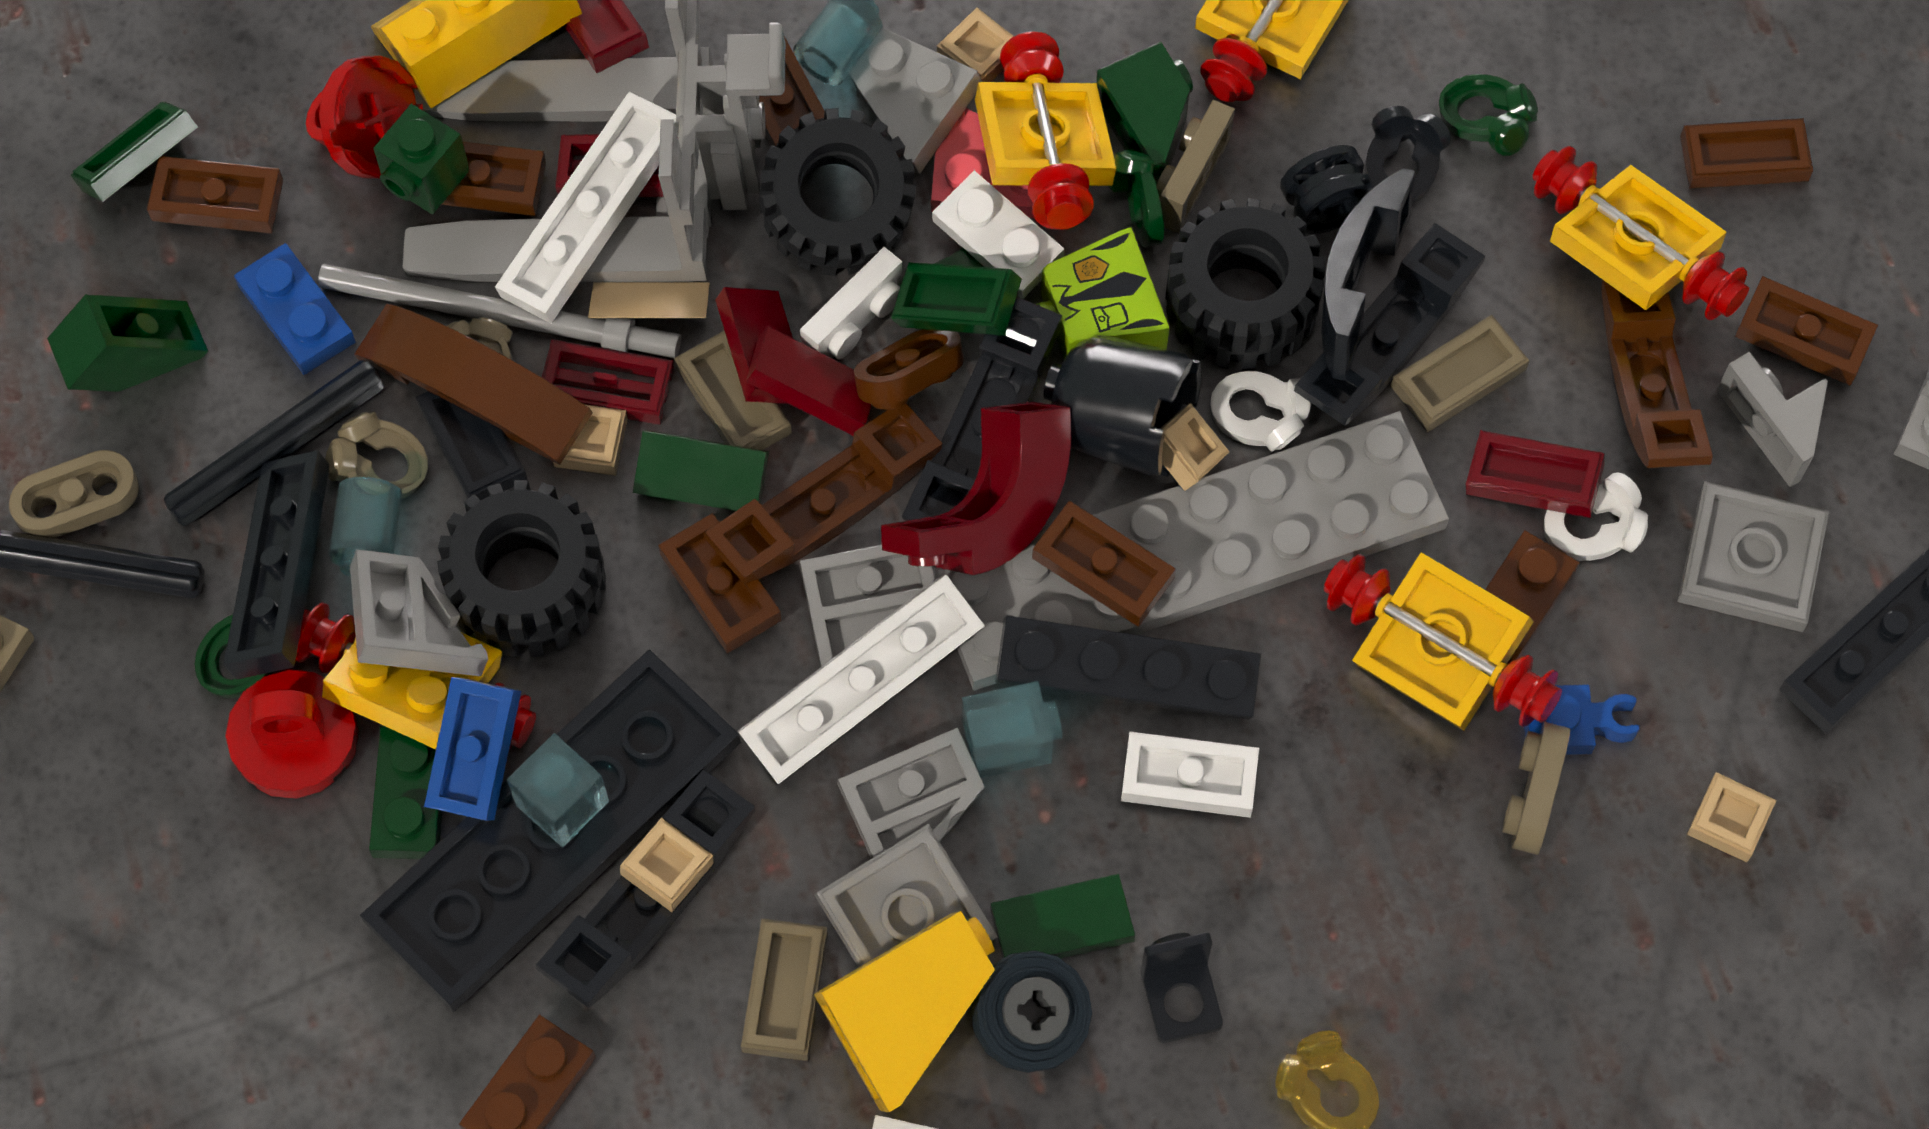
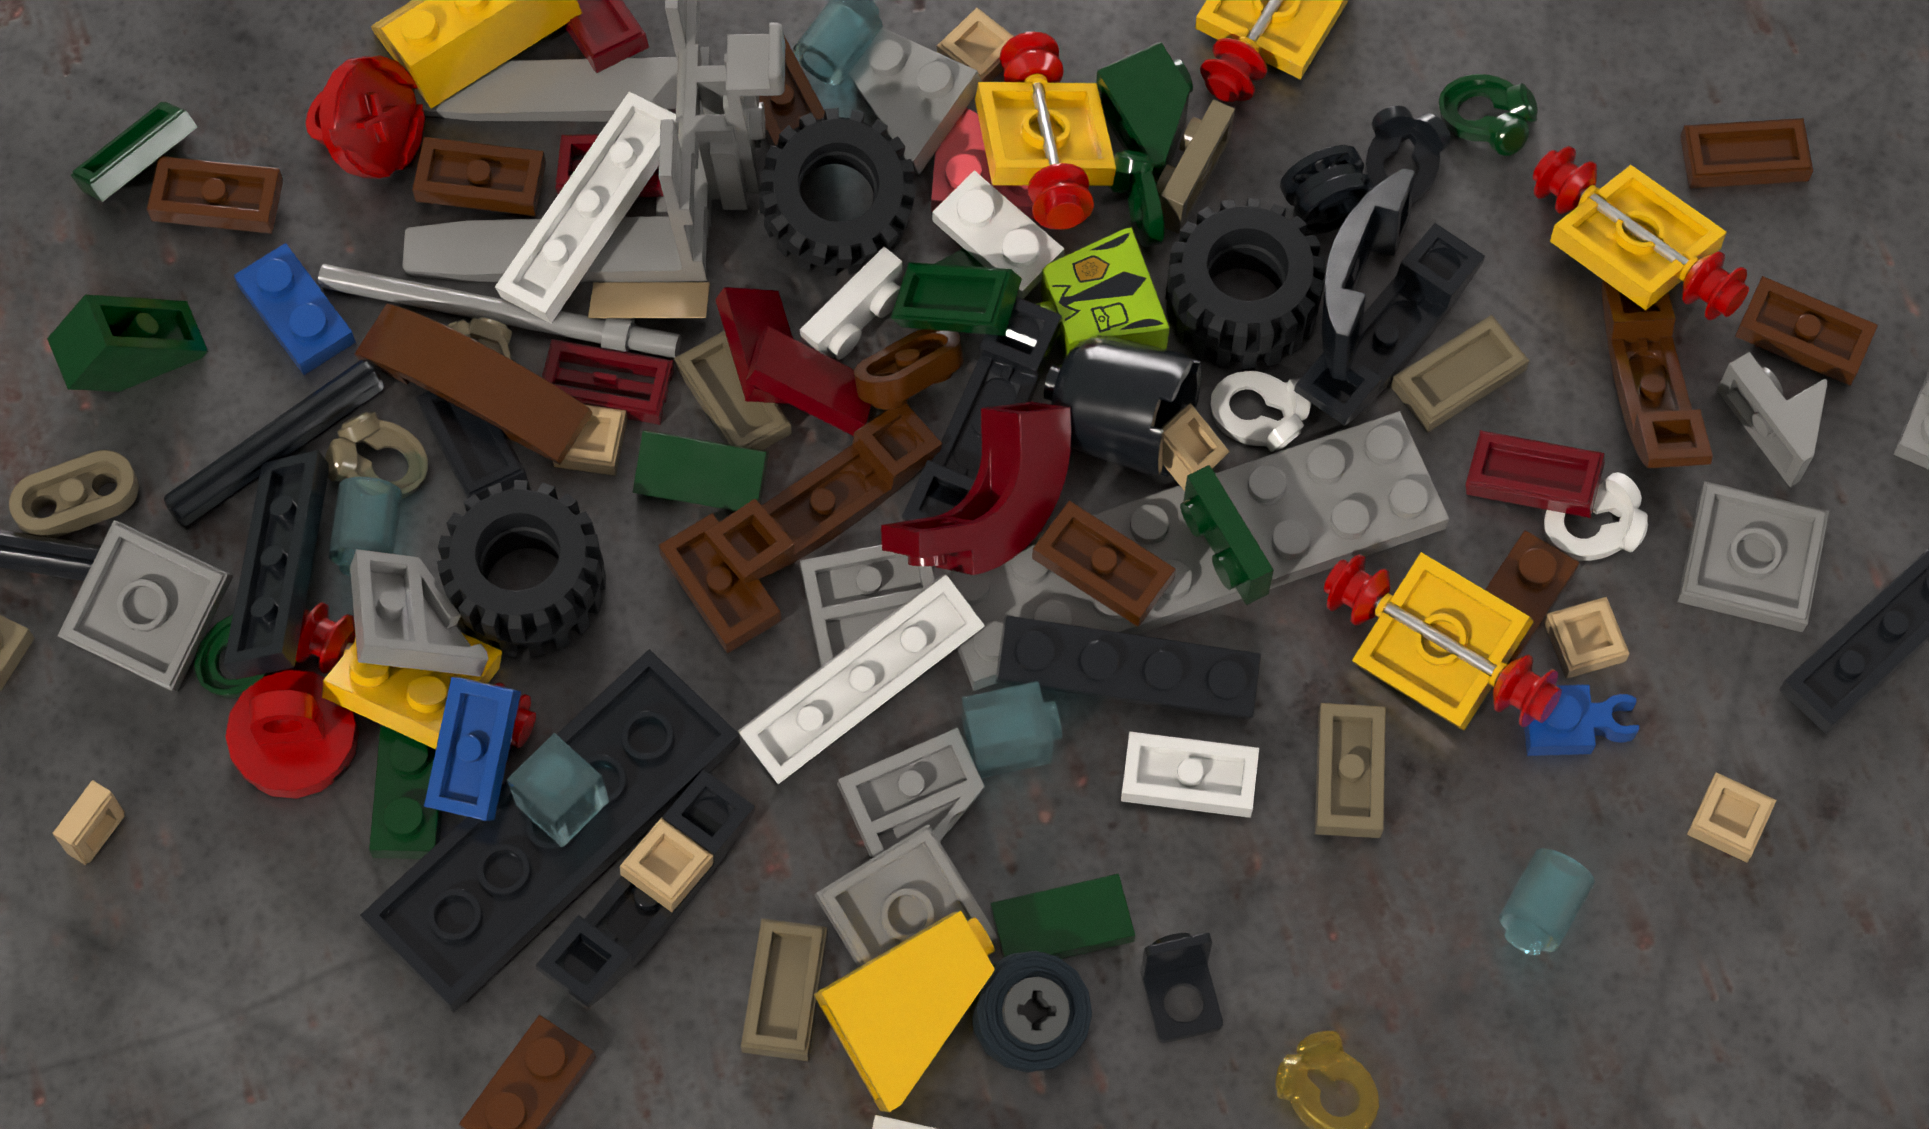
(89, 823): none -> tan tile
(145, 606): none -> light grey tile
(421, 159): dark green brick -> none
(1237, 554): none -> dark green plate
(1350, 770): none -> dark tan plate
(1529, 815): dark tan plate -> none
(1545, 902): none -> clear light blue brick
(1586, 637): none -> tan tile

